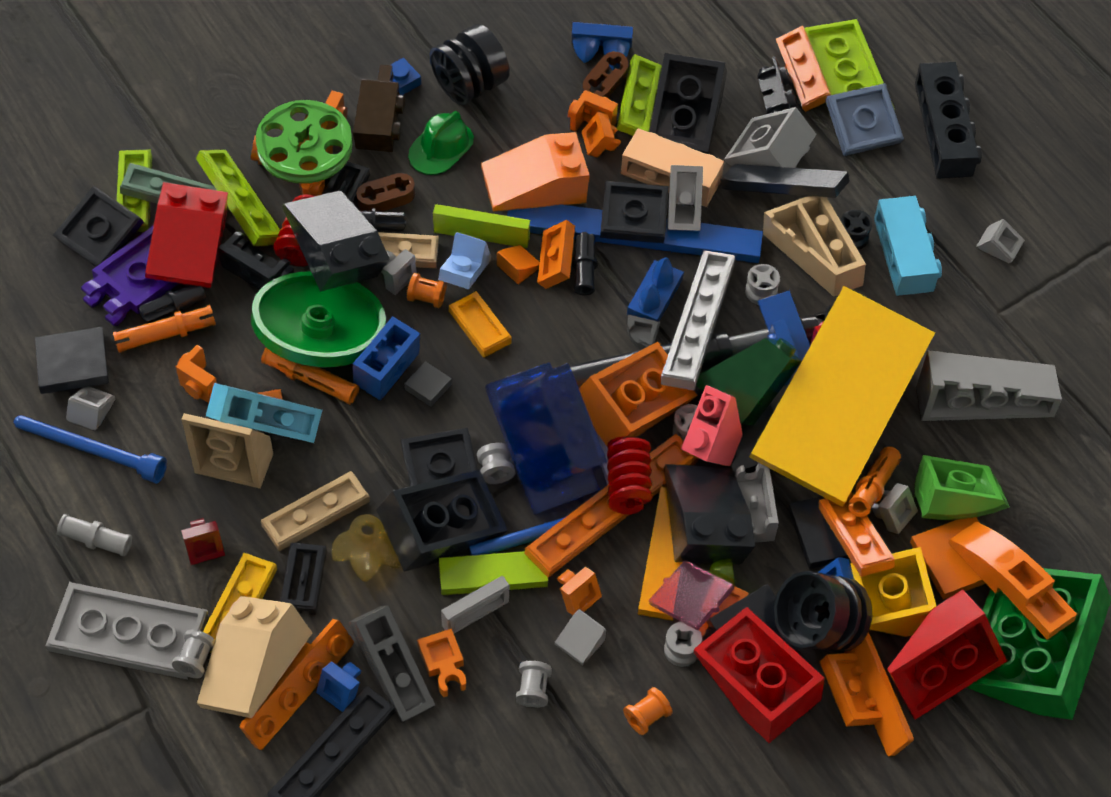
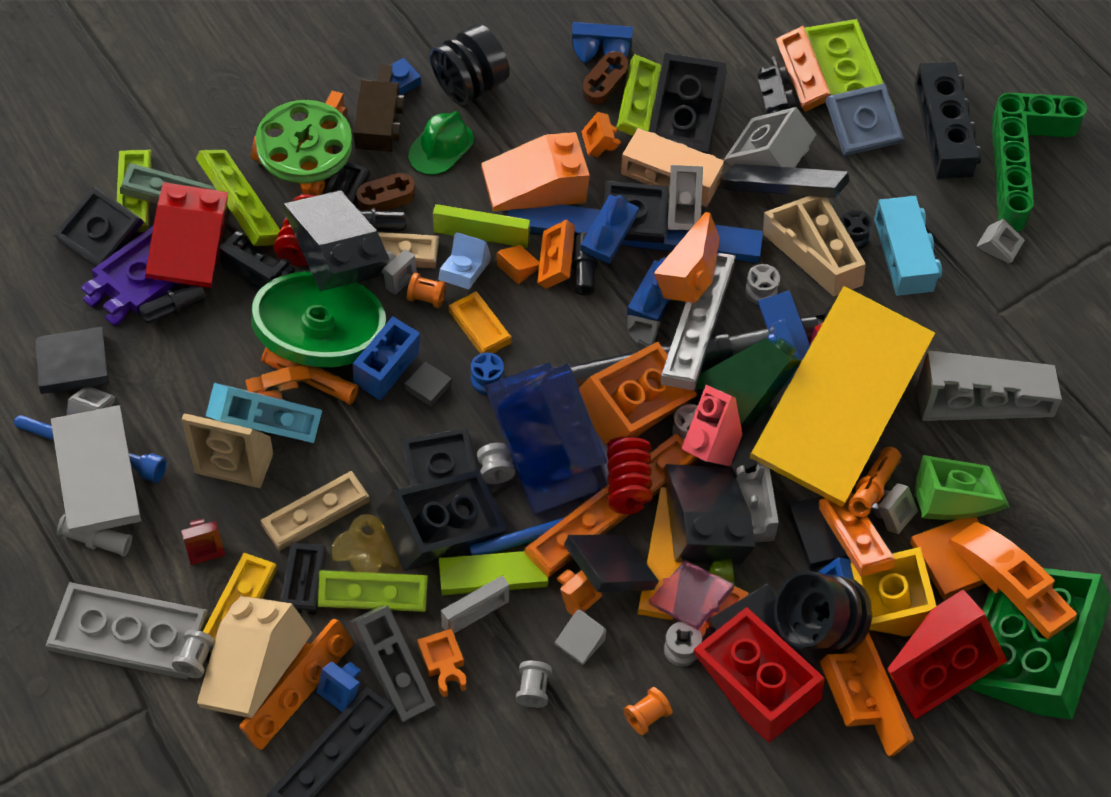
(95, 470): none -> light grey tile
(164, 328): orange pin -> none
(192, 376): orange bracket -> none
(285, 379): none -> orange plate
(372, 590): none -> lime tile
(481, 367): none -> blue wheel
(587, 106): orange bracket -> none
(609, 228): none -> blue tile
(611, 563): none -> black tile
(691, 264): none -> orange slope
(1012, 122): none -> green beam

